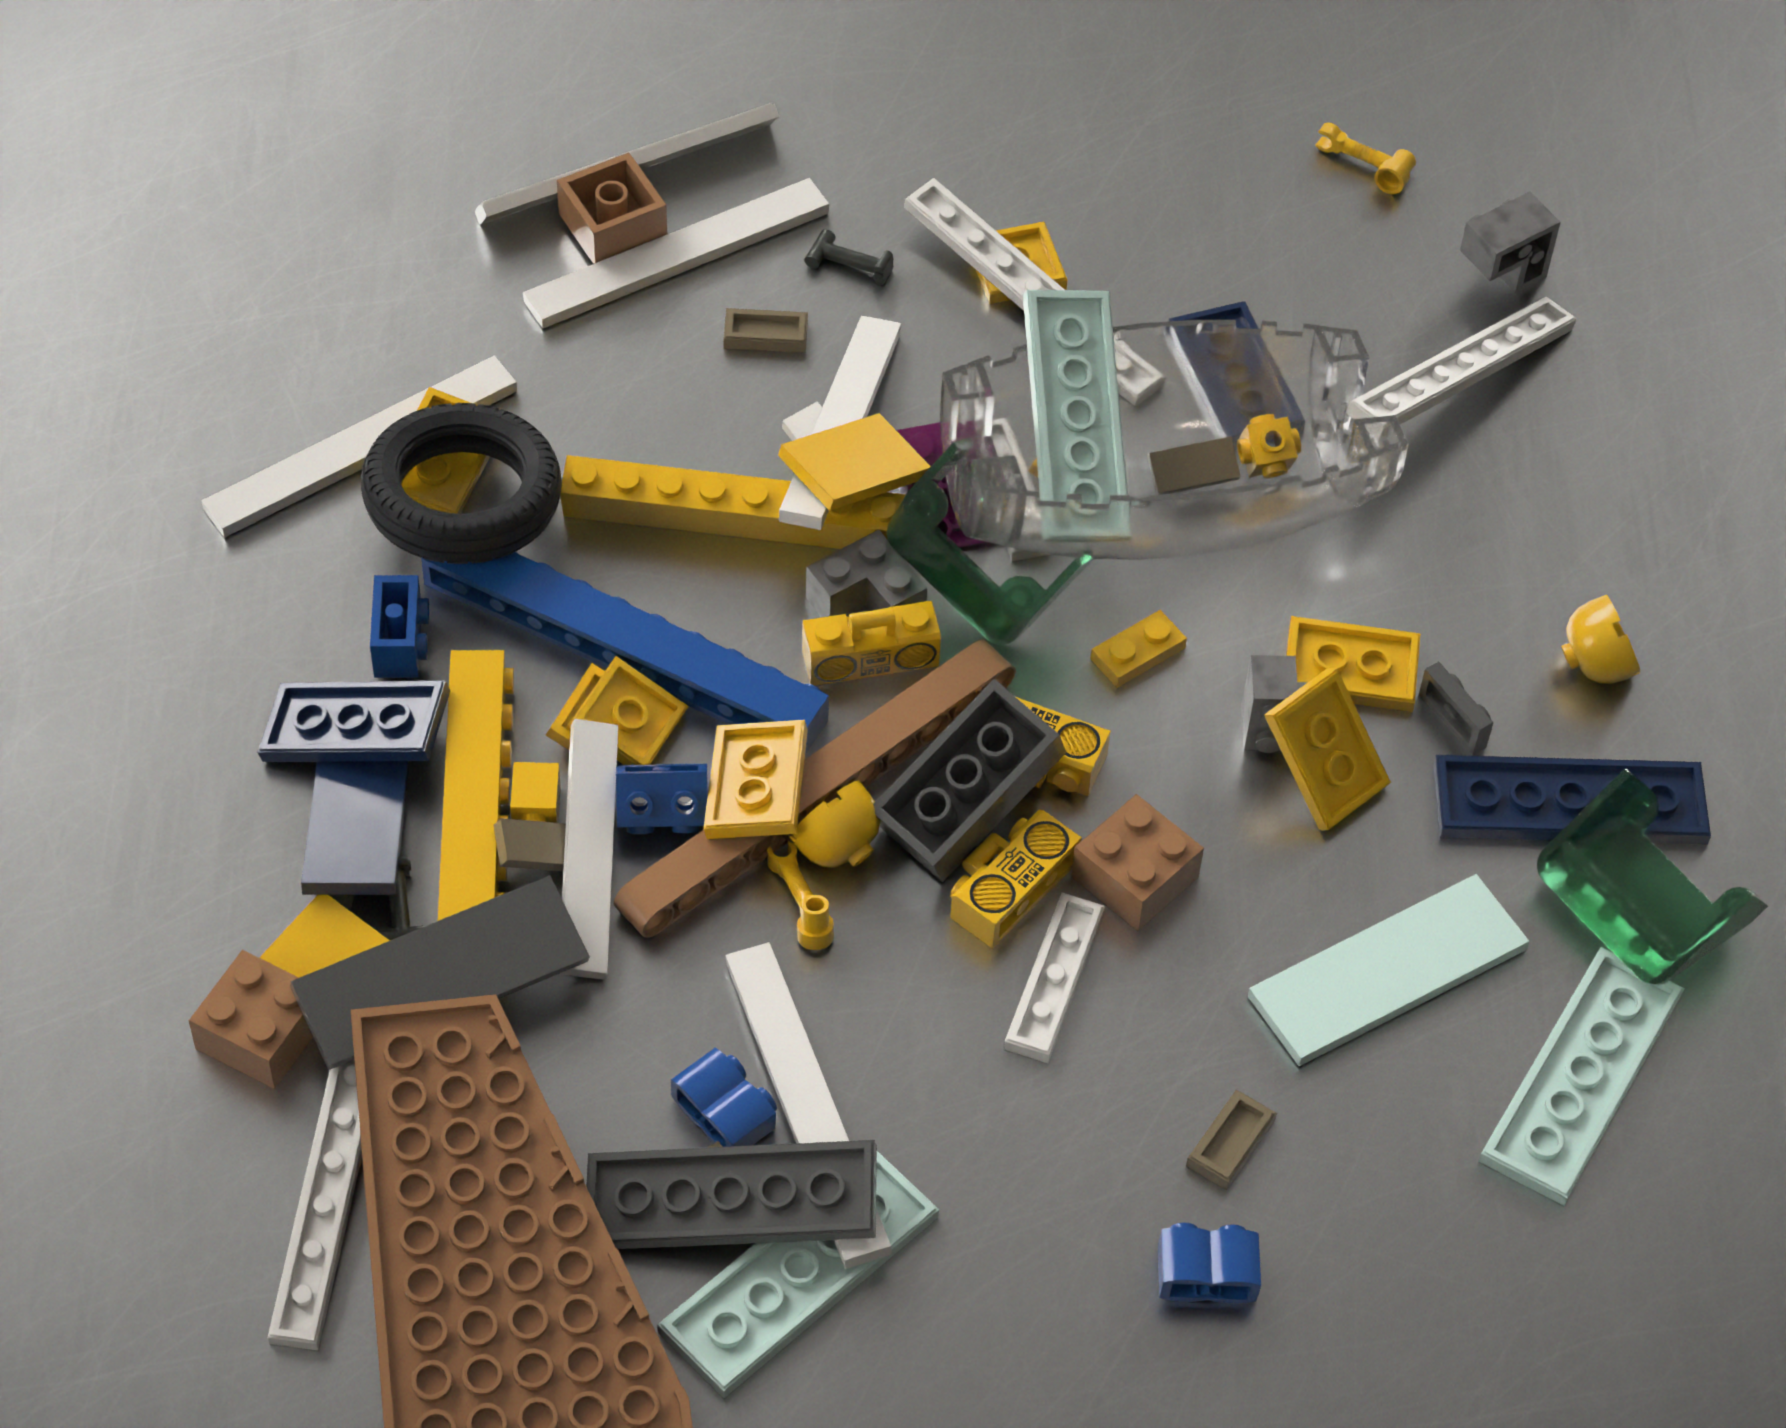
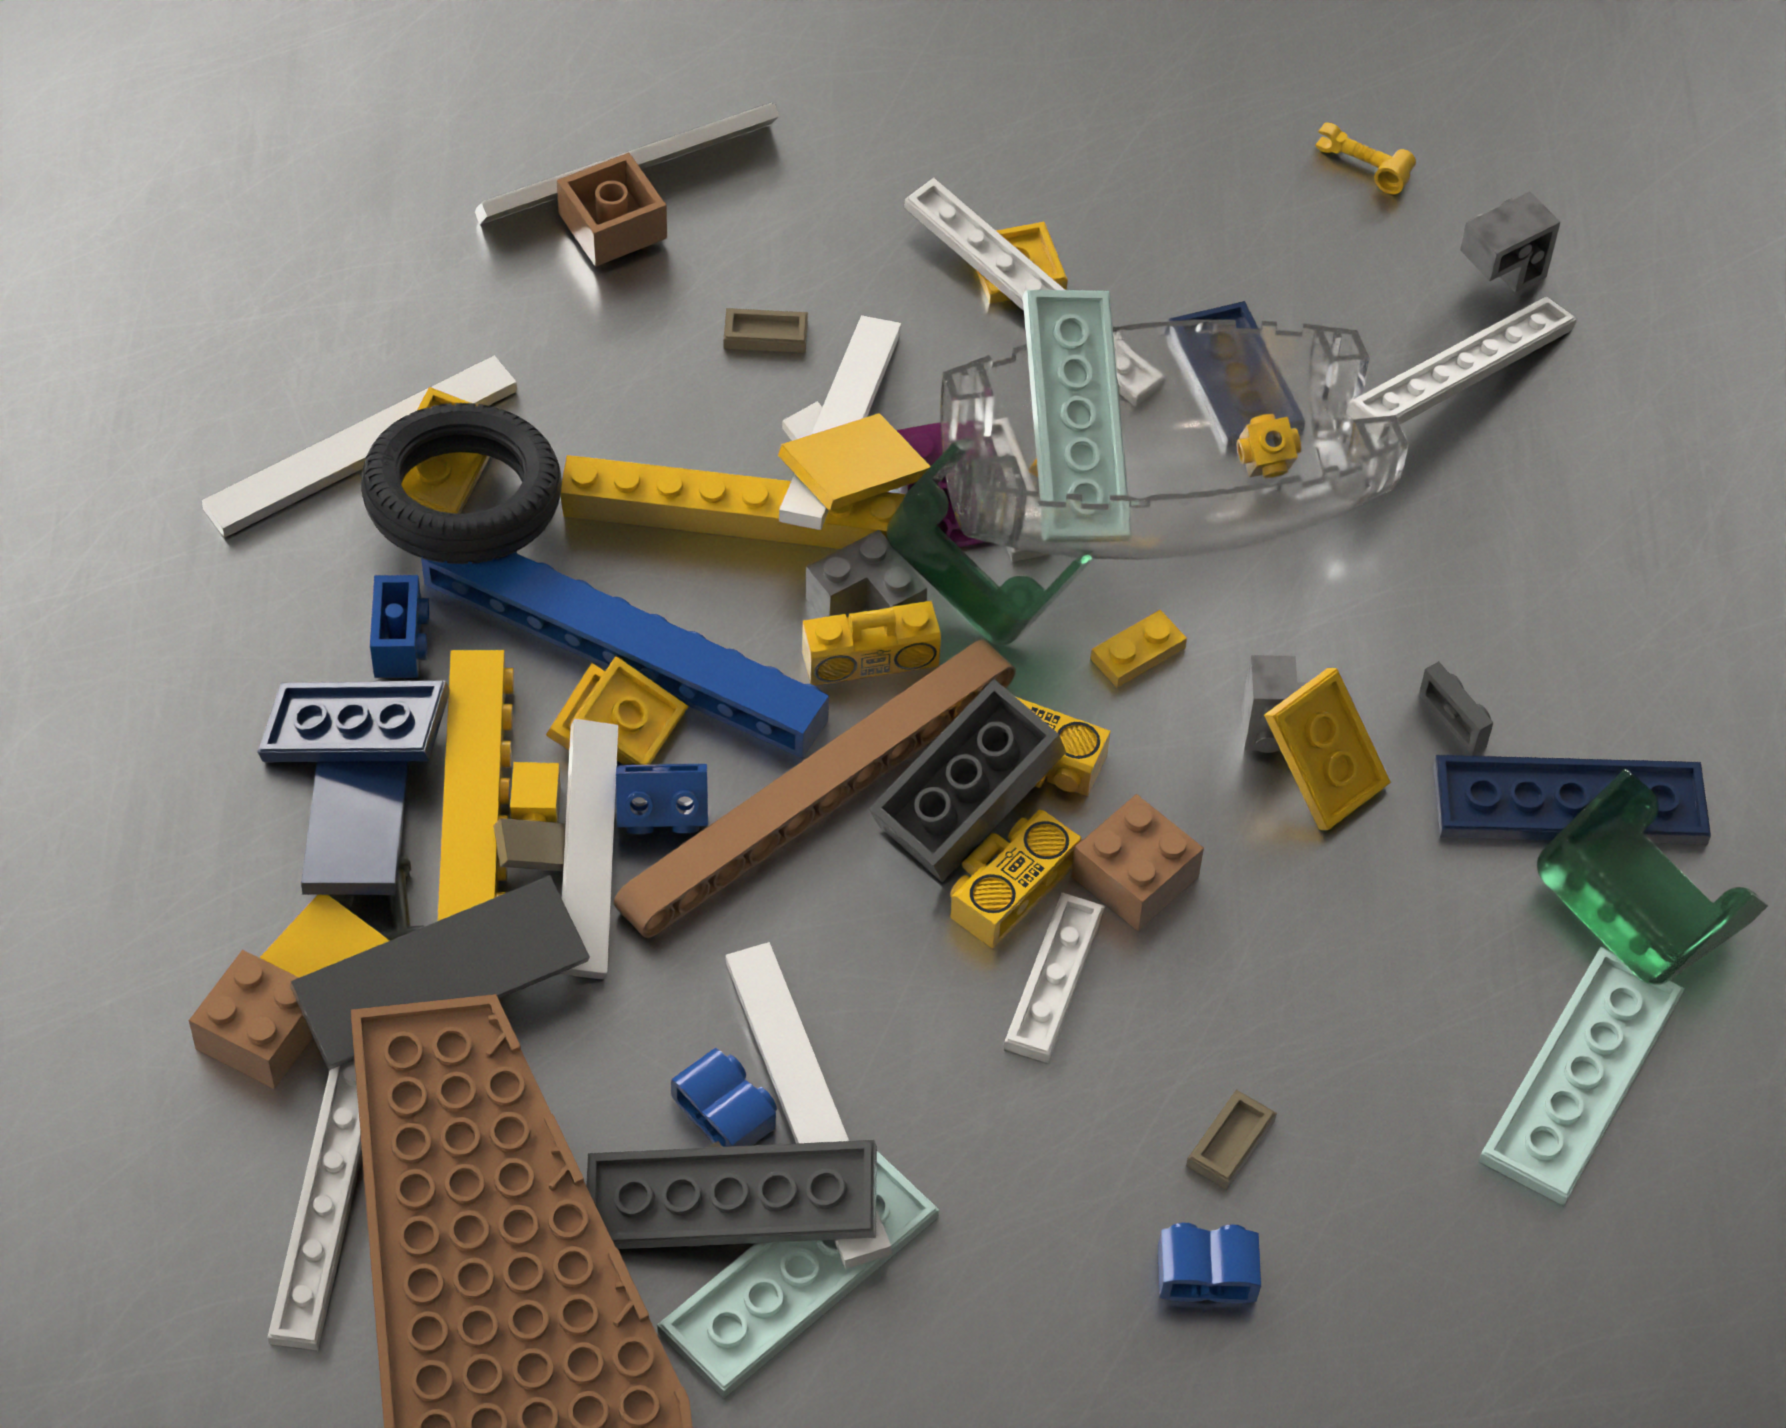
(675, 253): white tile -> none
(756, 779): yellow tile -> none
(814, 925): yellow brick -> none
(825, 249): pearl dark grey piece -> none
(839, 829): yellow cylinder -> none
(1194, 466): dark tan tile -> none
(1373, 662): yellow tile -> none
(1387, 969): light aqua tile -> none
(1599, 643): yellow cylinder -> none

